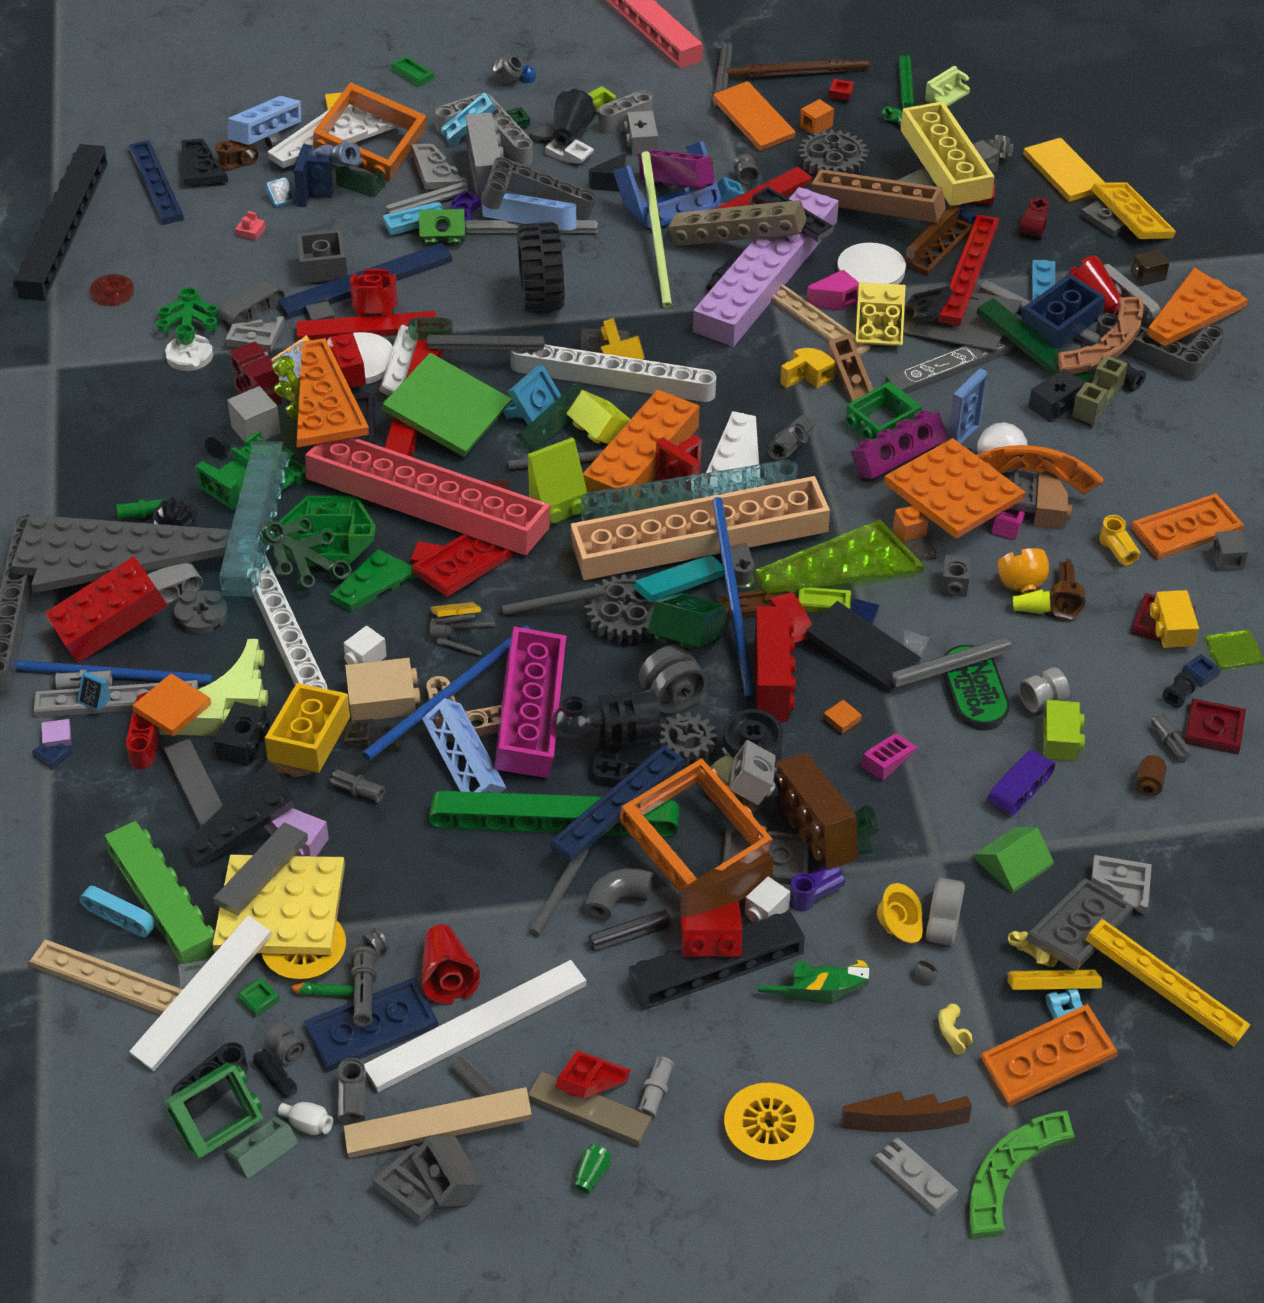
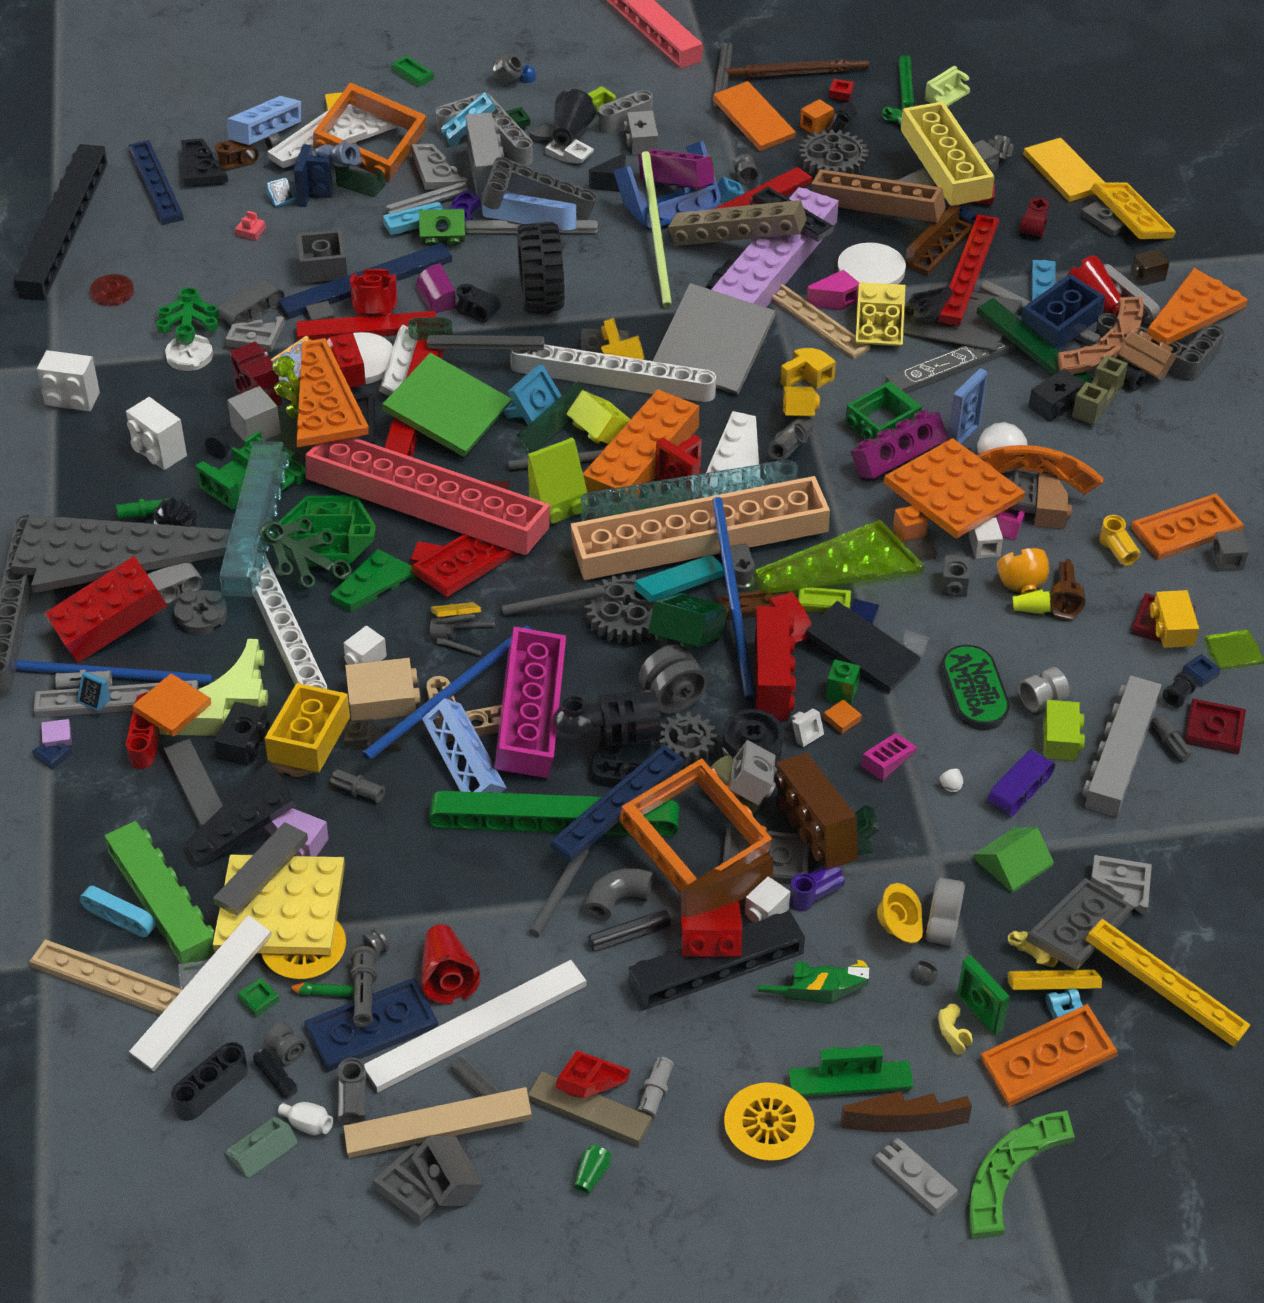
(68, 380): none -> white brick
(156, 433): none -> white brick
(185, 1125): green window -> none
(436, 289): none -> magenta brick
(478, 304): none -> black piece
(716, 335): none -> light grey tile
(800, 401): none -> yellow brick
(807, 726): none -> white tile
(842, 118): none -> black piece
(842, 682): none -> green brick
(849, 366): medium nougat slope -> none
(851, 1072): none -> green bracket
(951, 661): dark grey axle -> none
(951, 780): none -> white hinge
(983, 995): none -> green tile
(986, 539): none -> white brick
(1123, 746): none -> light grey brick
(1147, 355): none -> medium nougat brick
(1151, 775): reddish brown brick -> none

